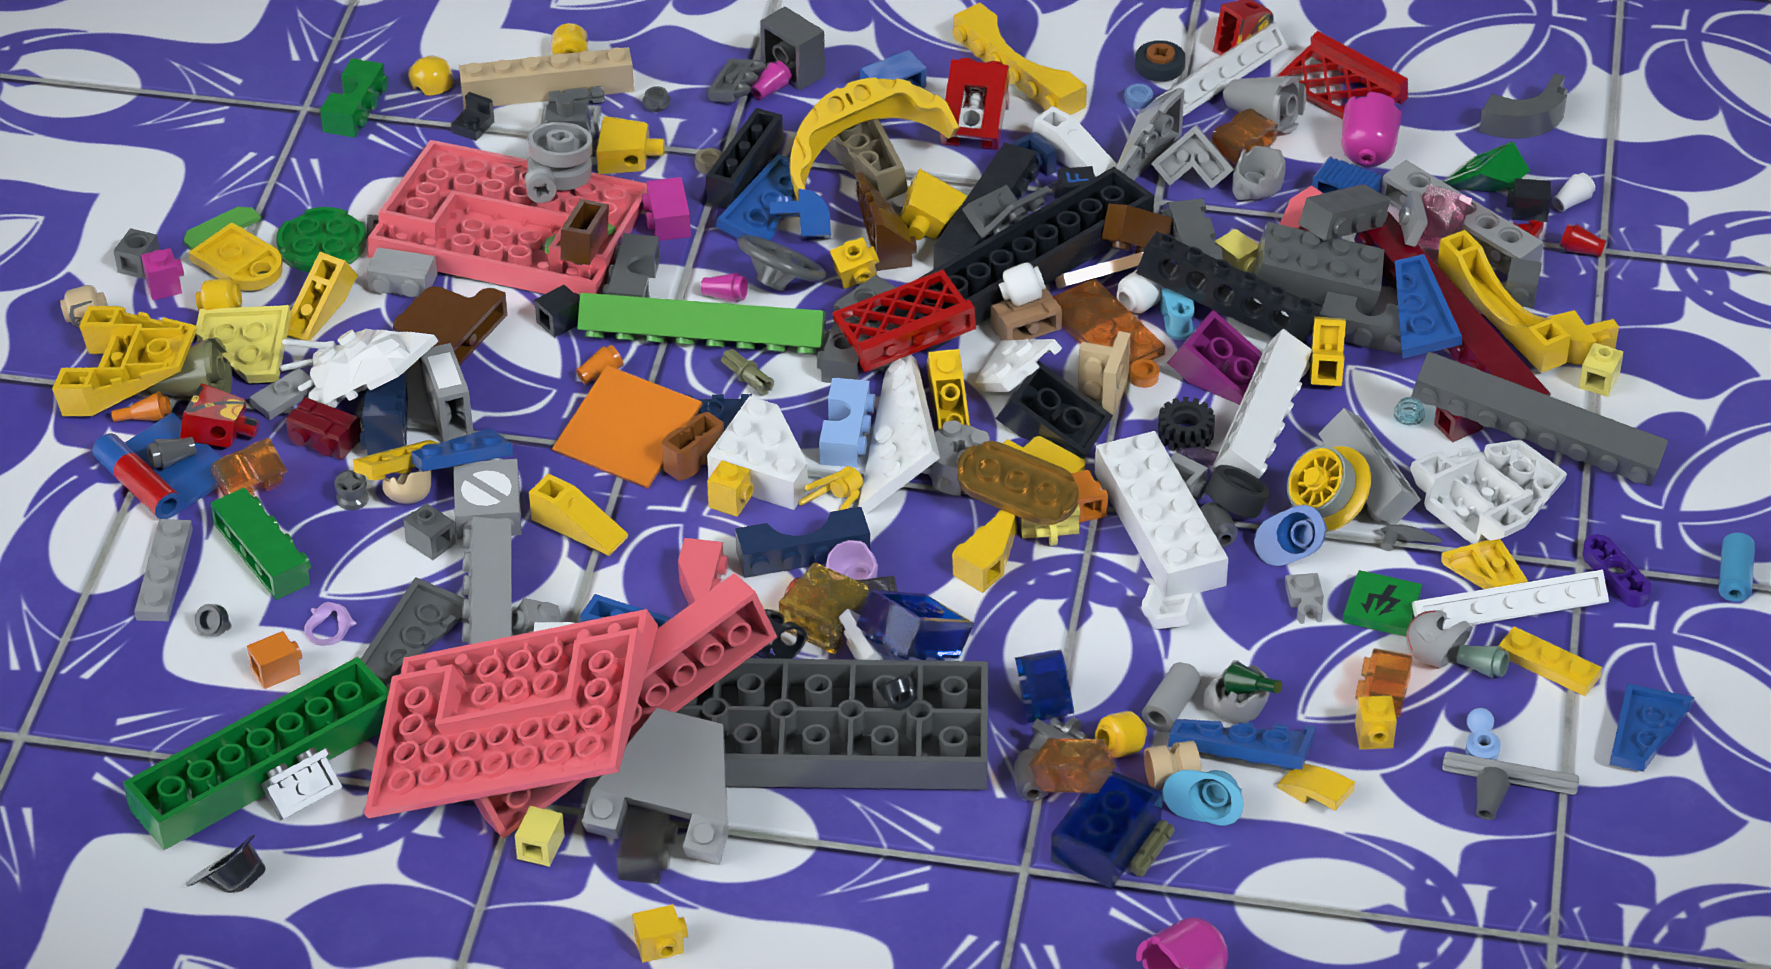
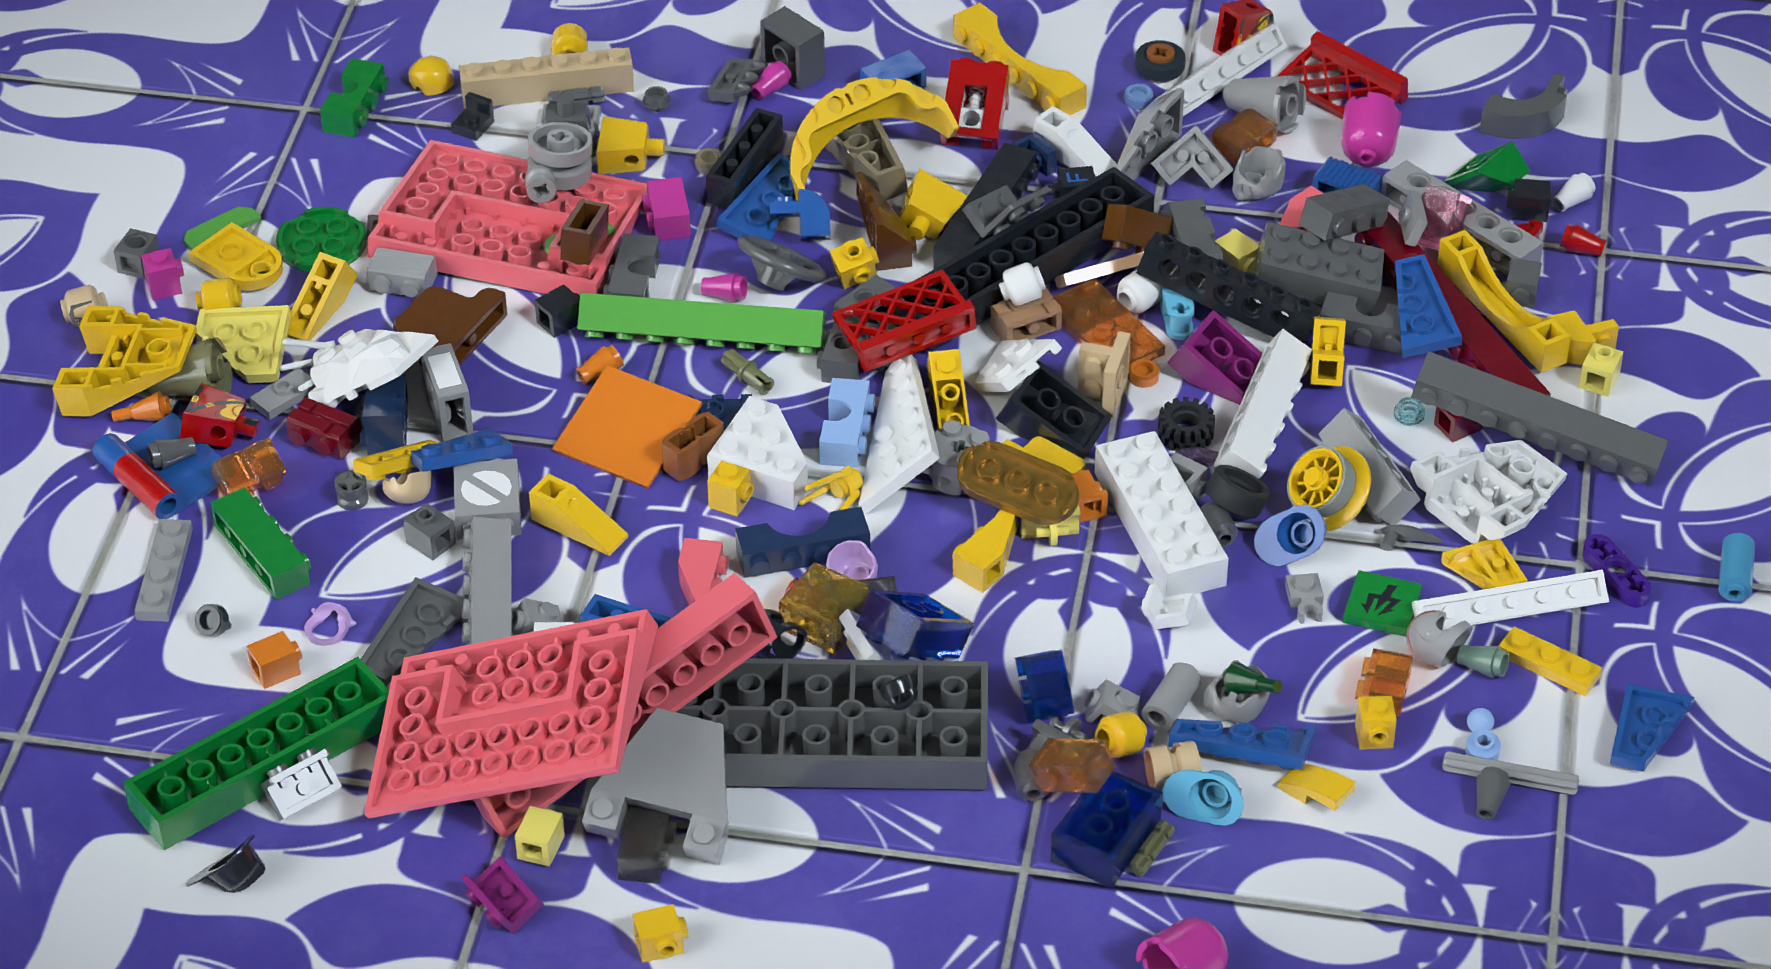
(504, 895): none -> magenta bracket
(1109, 699): none -> light grey bracket

